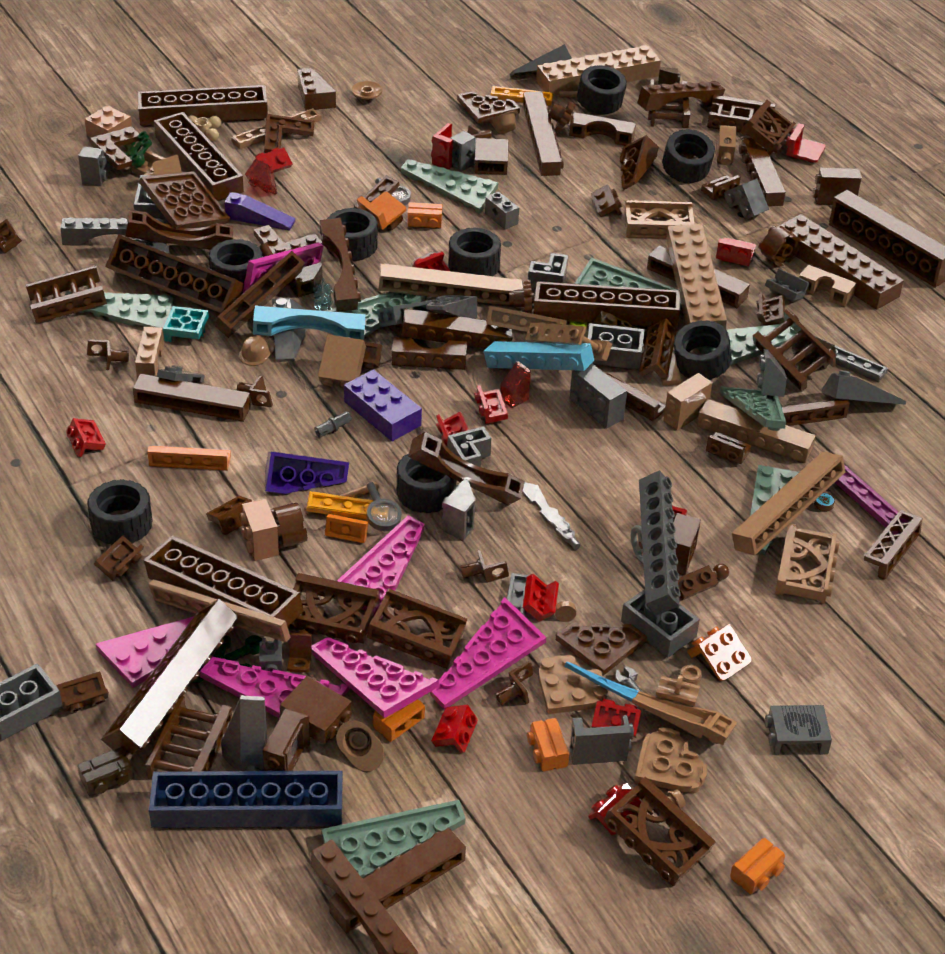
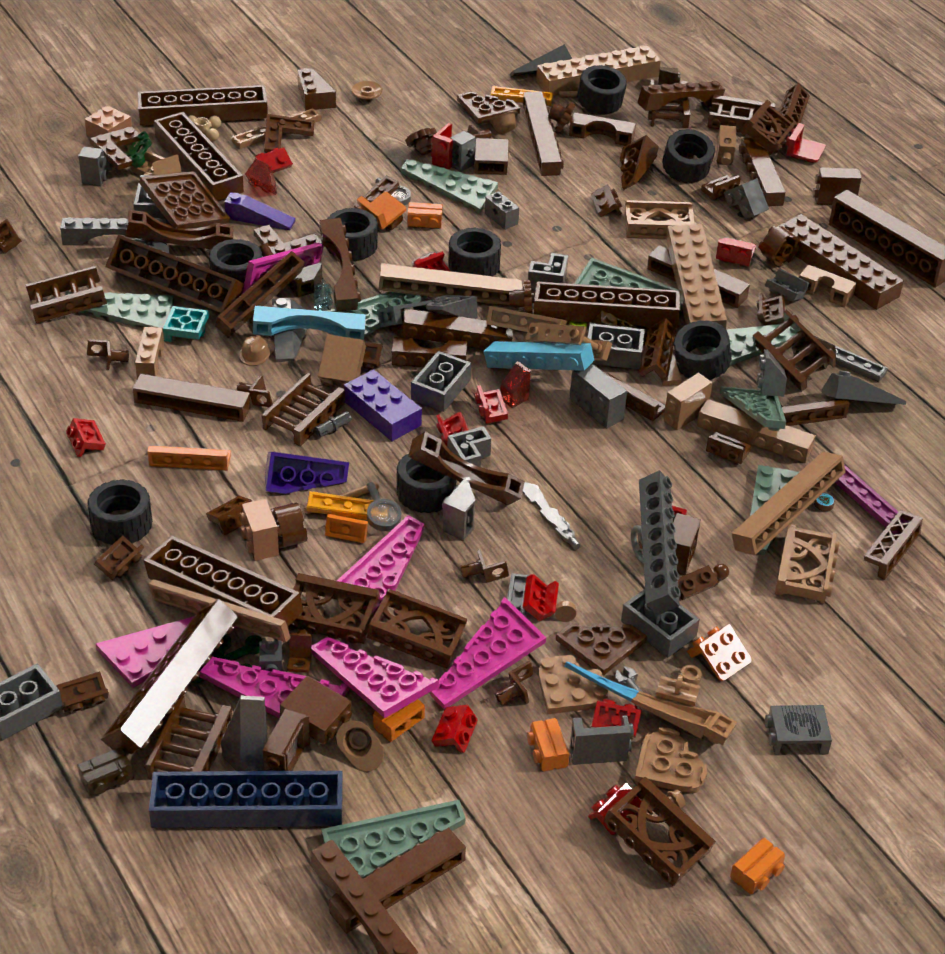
(177, 374): dark grey wing -> none
(319, 415): none -> reddish brown fence
(421, 140): none -> reddish brown plant
(440, 381): none -> dark grey brick
(791, 105): none -> reddish brown fence

